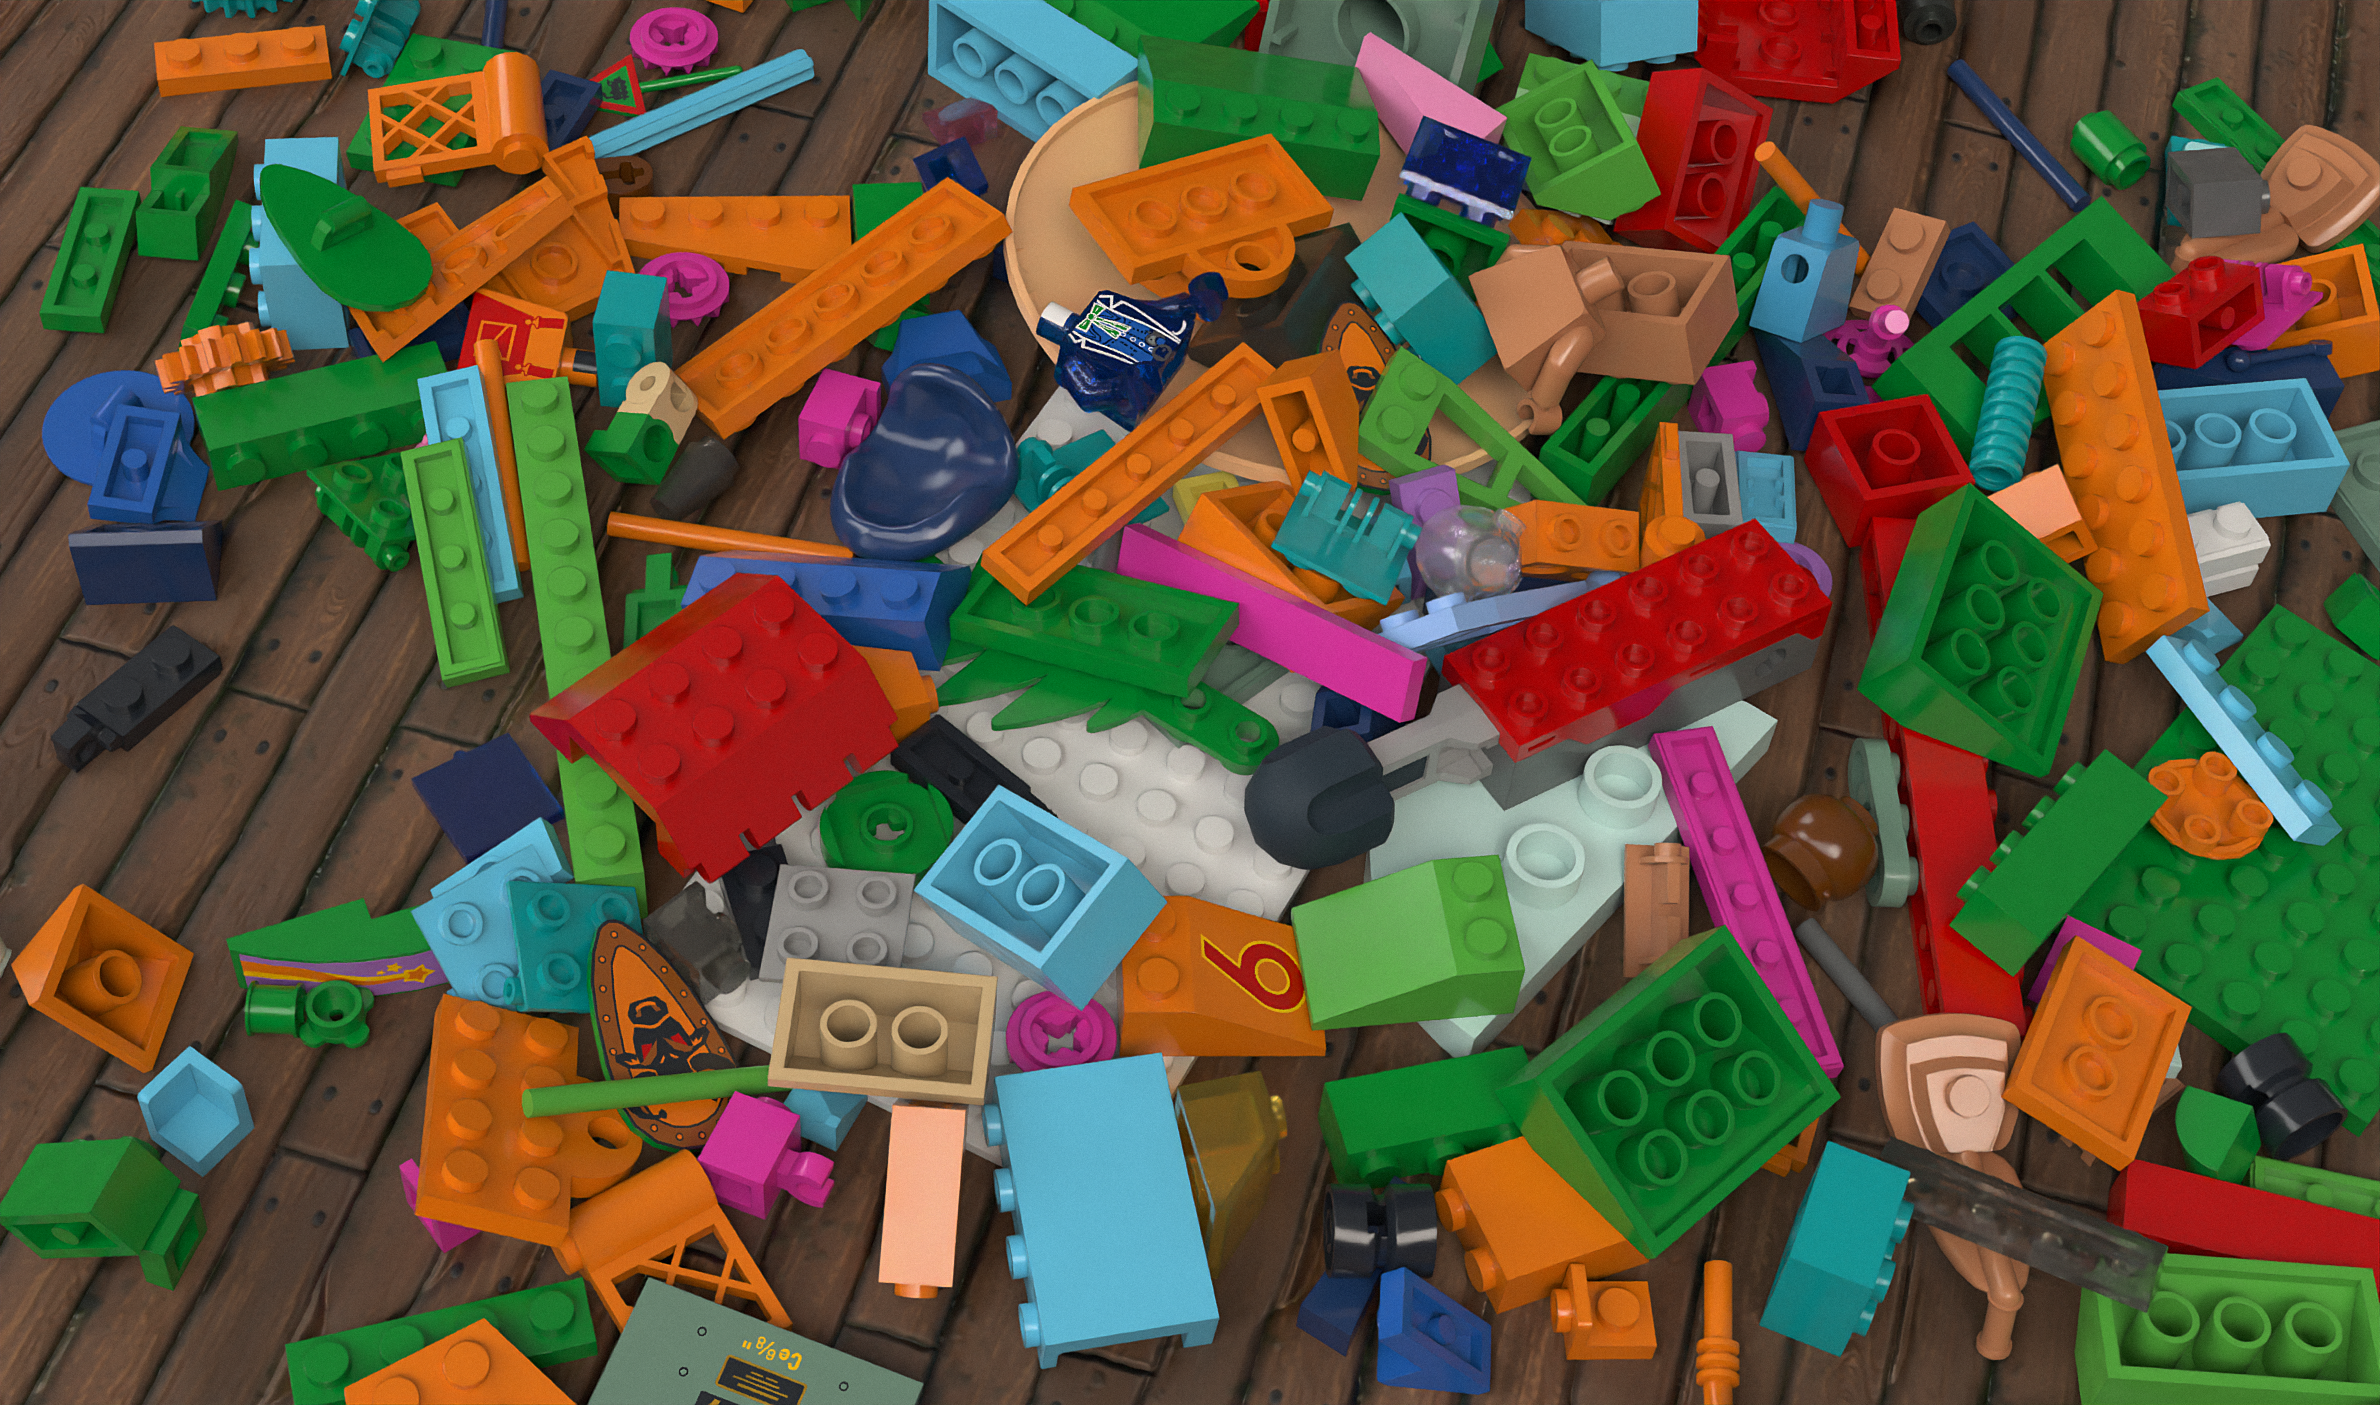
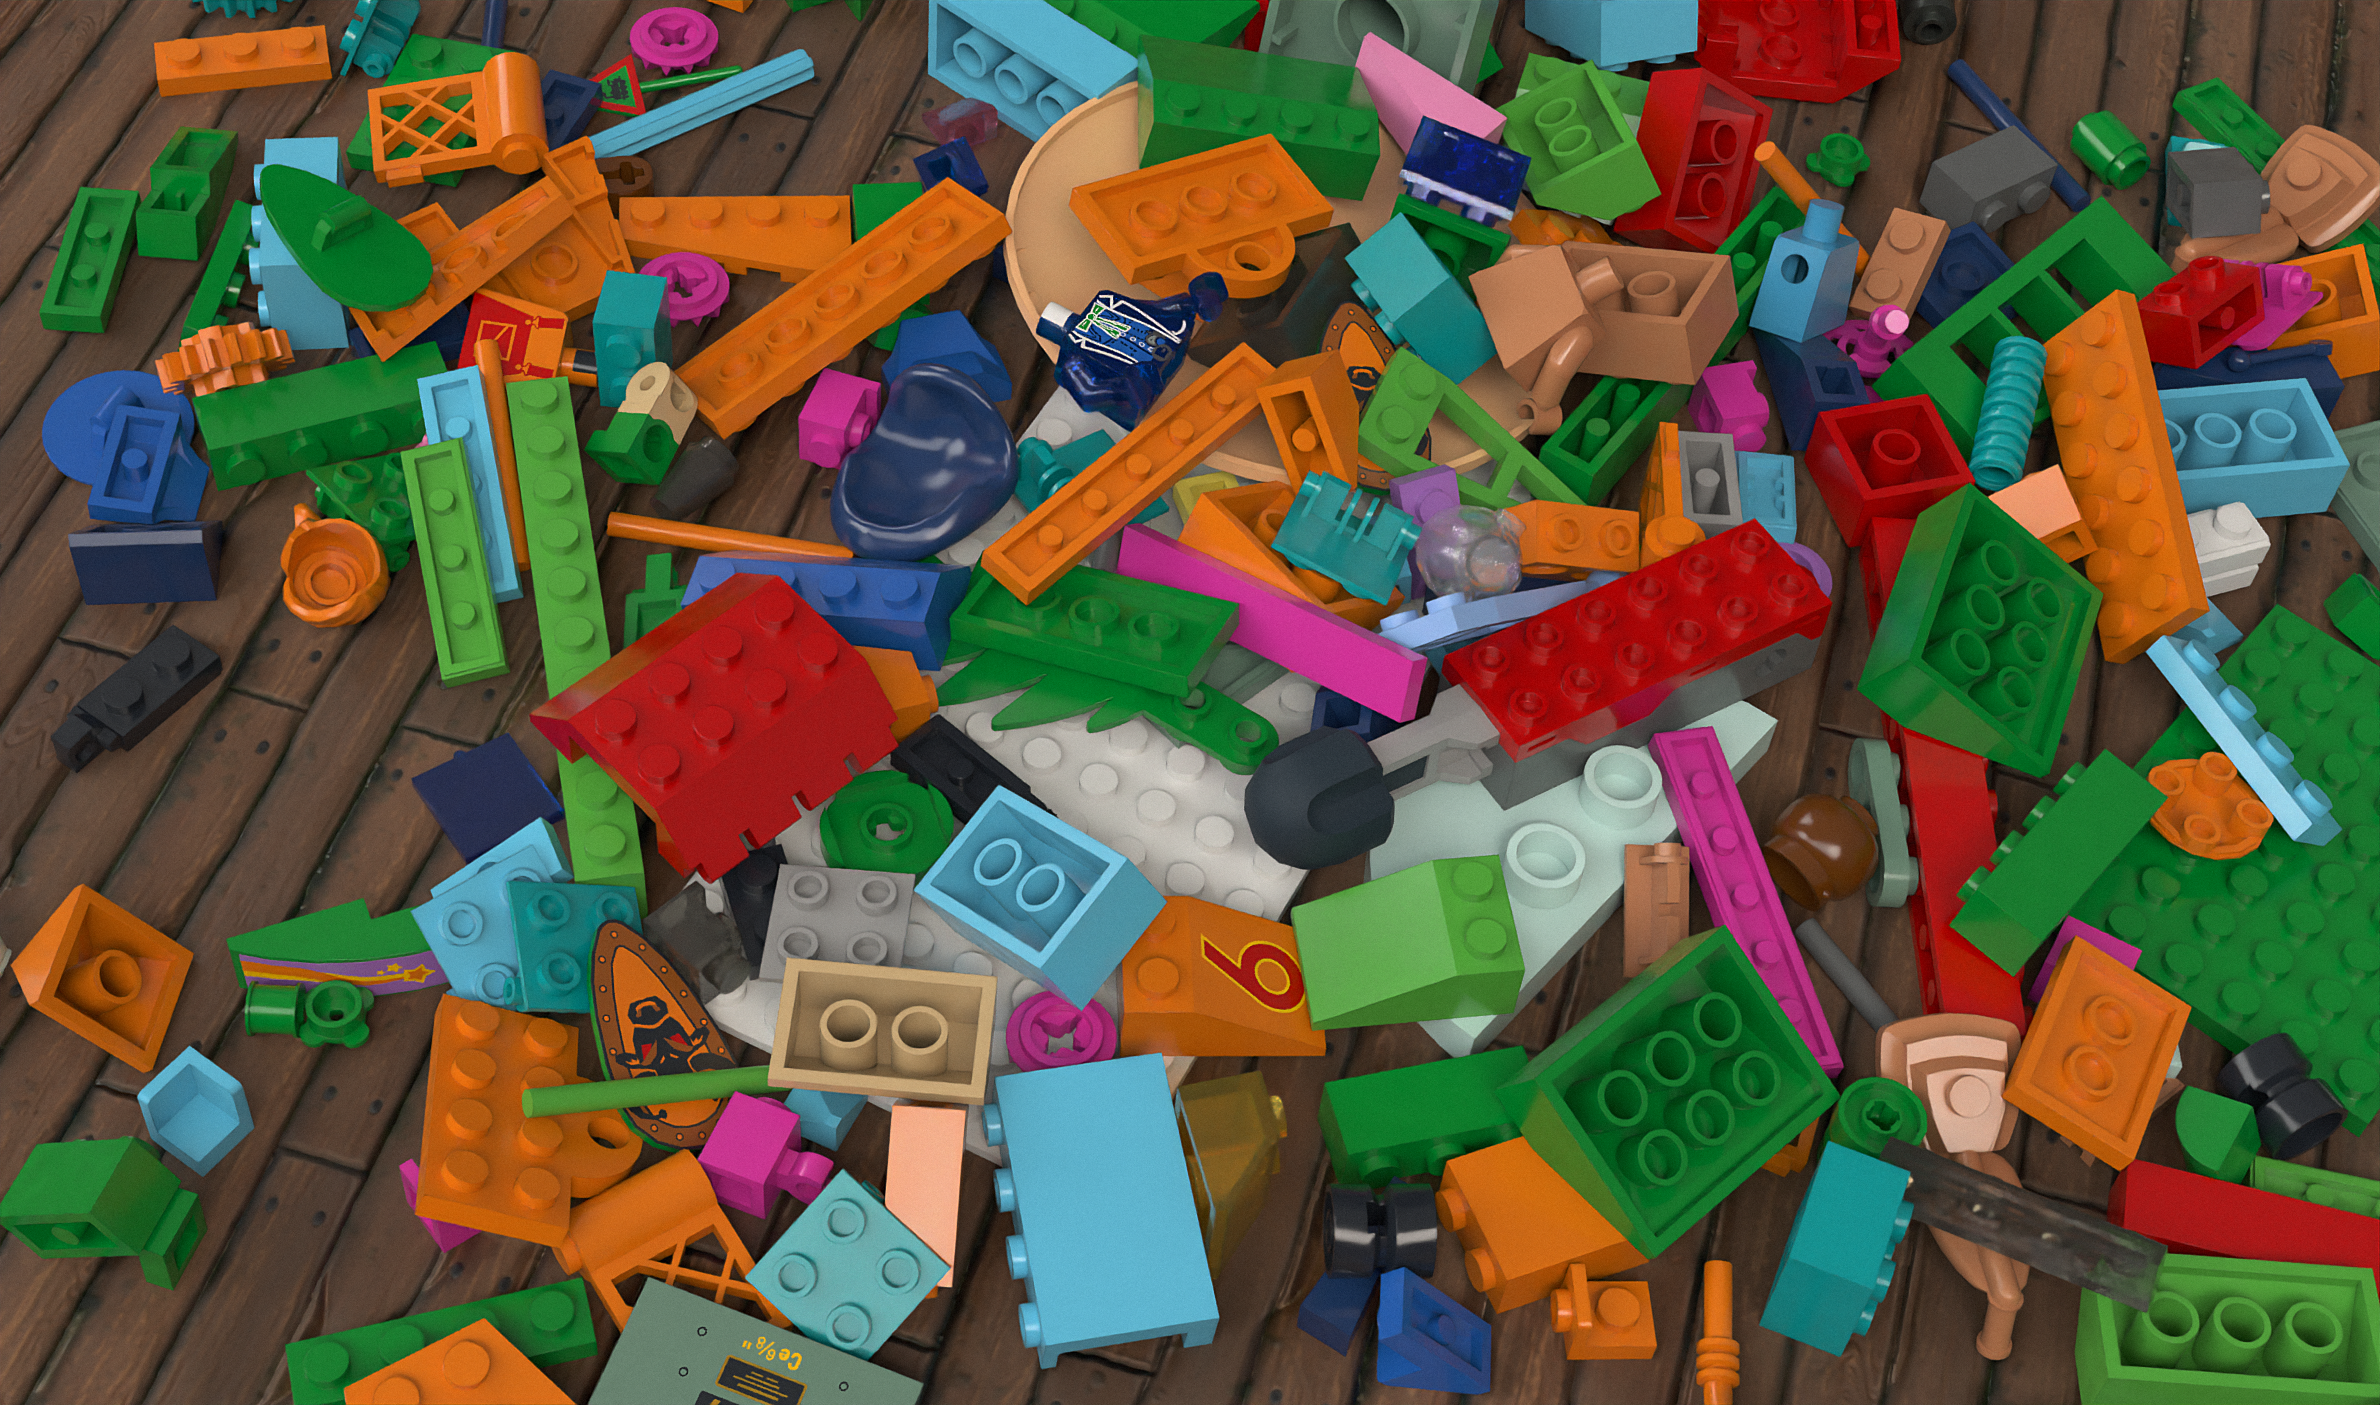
(332, 570): none -> orange hair
(848, 1269): none -> teal hinge
(1838, 159): none -> green plate
(1872, 1113): none -> green wheel
(1989, 181): none -> dark grey brick

